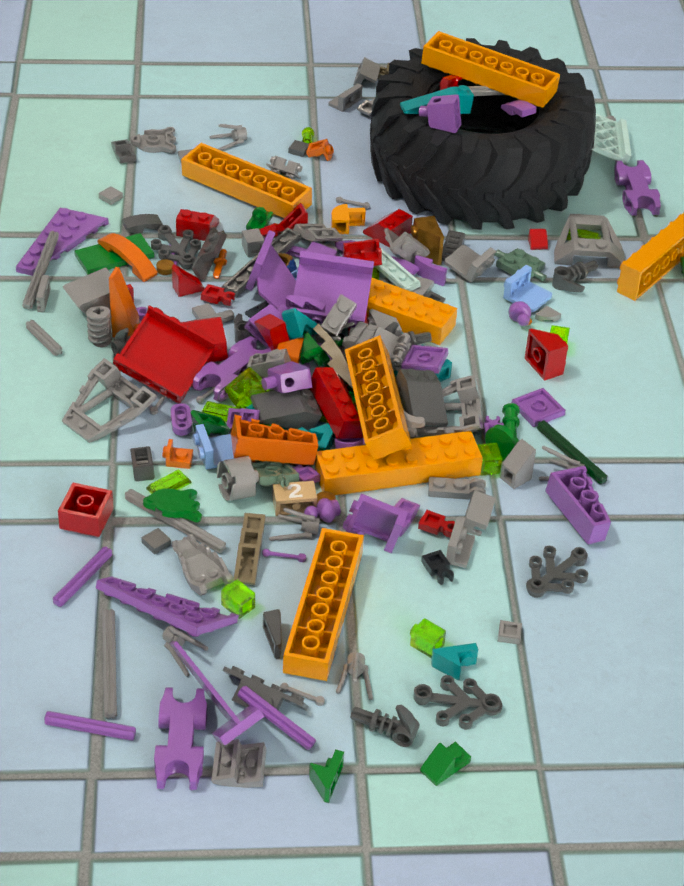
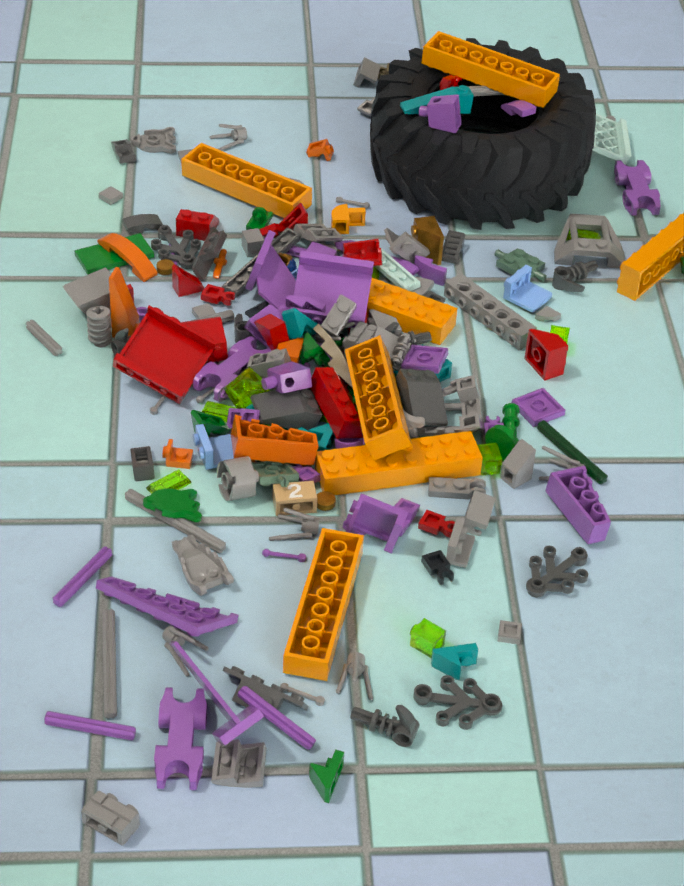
(40, 270): light grey axle -> none
(43, 293): light grey tile -> none
(72, 230): medium lavender wing -> none
(85, 509): red brick -> none
(111, 817): none -> light grey brick
(116, 385): light grey windscreen -> none
(156, 540): dark grey tile -> none
(181, 419): medium lavender plate -> none
(238, 598): clear neon green brick -> none
(249, 548): dark tan slope -> none
(272, 630): dark grey slope -> none
(278, 166): light grey hinge -> none
(298, 148): dark grey tile -> none
(308, 134): clear neon green pin -> none
(325, 509): medium lavender animal -> none
(347, 98): light grey panel -> none
(397, 222): red slope -> none
(444, 762): green slope -> none
(469, 263): light grey bracket -> none
(488, 310): none -> light grey brick
(520, 313): medium lavender animal -> none
(538, 239): red slope -> none

